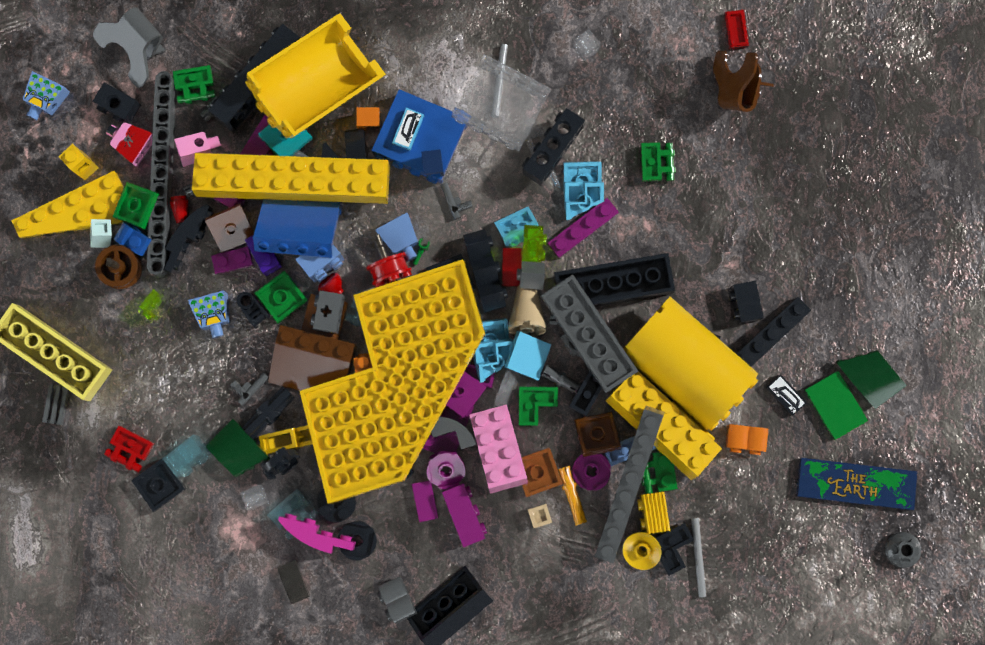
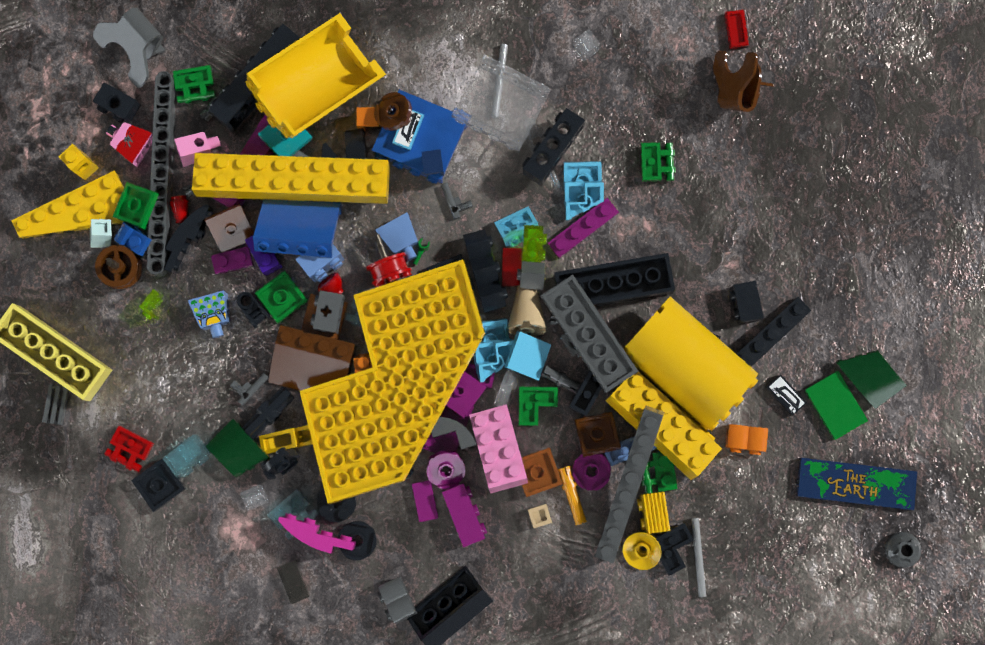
(43, 95): medium blue torso -> none
(399, 118): none -> reddish brown plate

